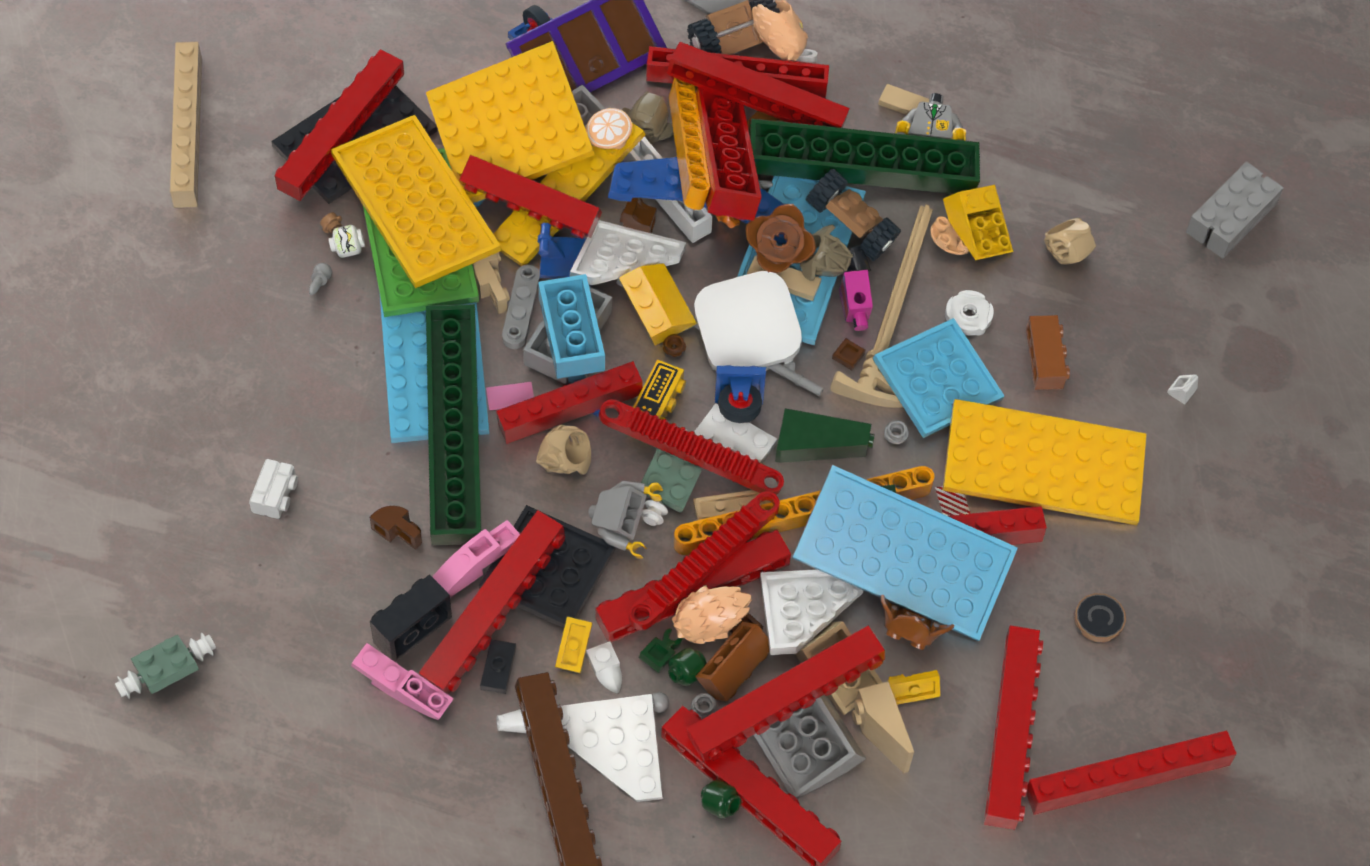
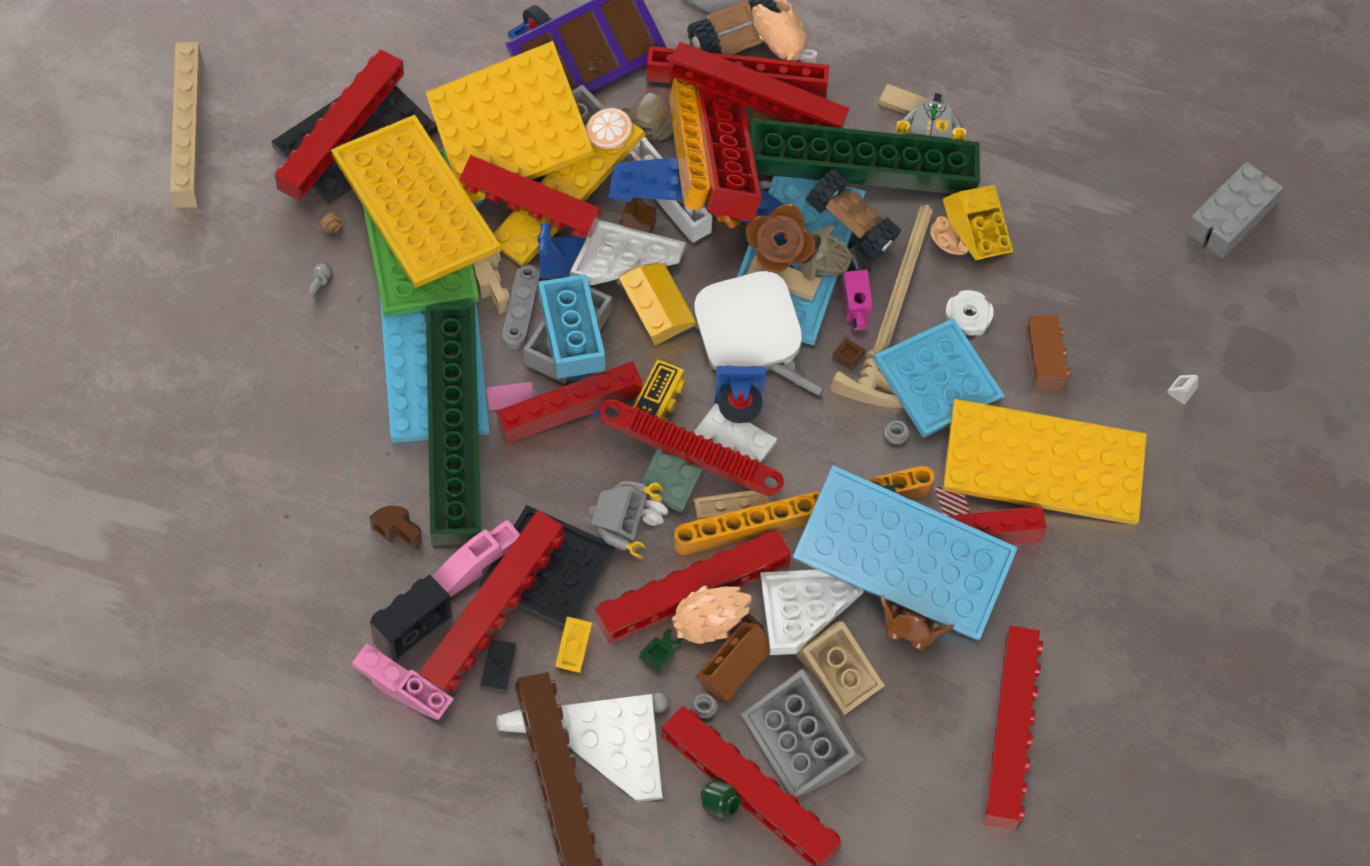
(164, 664): sand green plate -> none
(273, 489): white brick -> none
(347, 241): white head -> none
(563, 456): tan piece -> none
(606, 666): white plate -> none
(674, 340): reddish brown plate -> none
(685, 666): dark green head -> none
(703, 560): red gear -> none
(786, 694): red brick -> none
(821, 437): dark green slope -> none
(882, 724): tan slope -> none
(915, 687): yellow hinge -> none
(1070, 241): tan piece -> none
(1100, 617): black tile -> none
(1130, 772): red brick -> none

